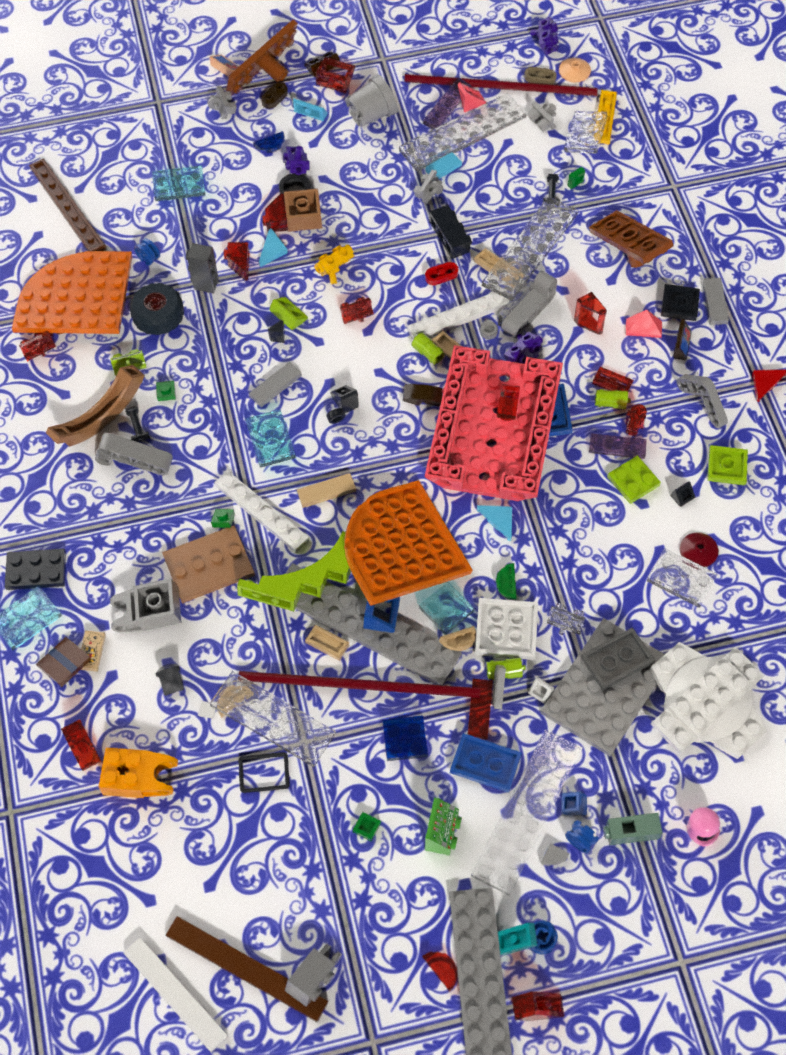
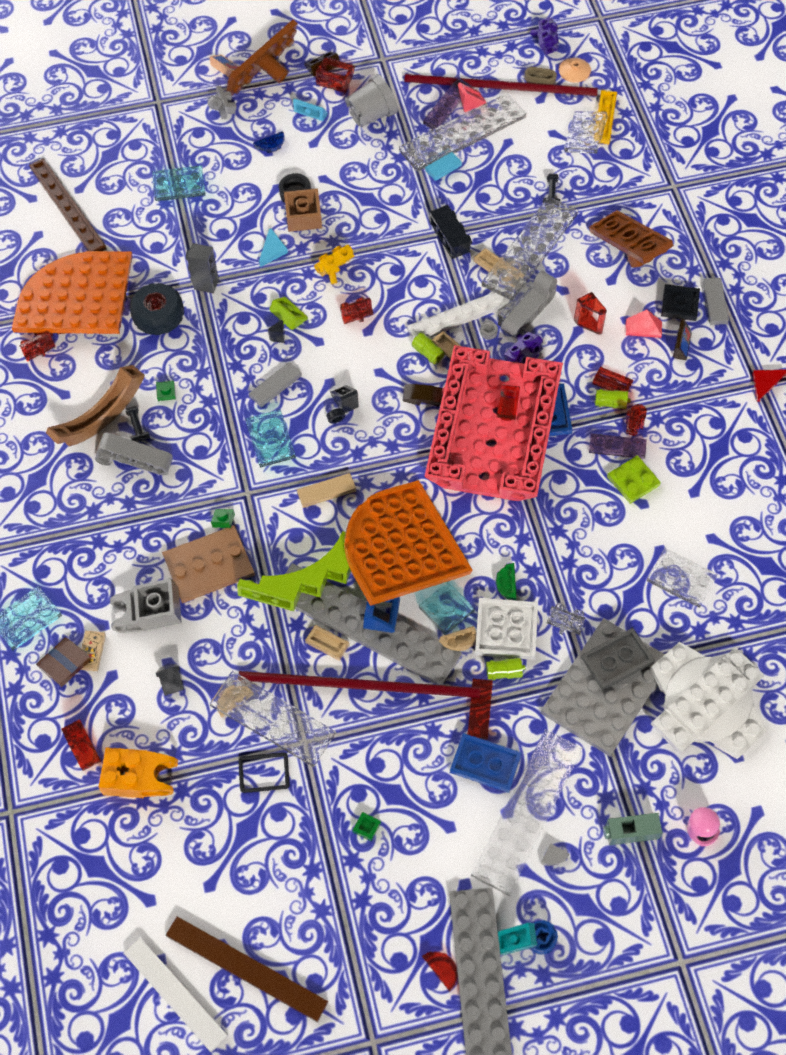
(35, 569): black plate -> none
(134, 358): lime hips -> none
(147, 251): blue wheel -> none
(206, 710): white sticker -> none
(238, 258): clear red slope -> none
(262, 511): white plate -> none
(274, 95): dark brown plate -> none
(275, 215): clear red slope -> none
(296, 162): dark purple brick -> none
(311, 975): light grey hinge -> none
(405, 738): clear blue plate -> none
(430, 186): light grey hips -> none
(440, 273): red plate -> none
(442, 827): bright green slope -> none
(498, 688): light grey tile -> none
(499, 517): medium azure tile -> none
(537, 1006): clear red slope -> none
(541, 690): white slope -> none
(545, 114): light grey hips -> none
(574, 803): blue slope -> none
(576, 177): green tile -> none
(581, 837): blue wheel -> none
(683, 494): black slope -> none
(703, 557): dark red dish -> none
(705, 387): light grey beam -> none
(727, 465): lime plate -> none

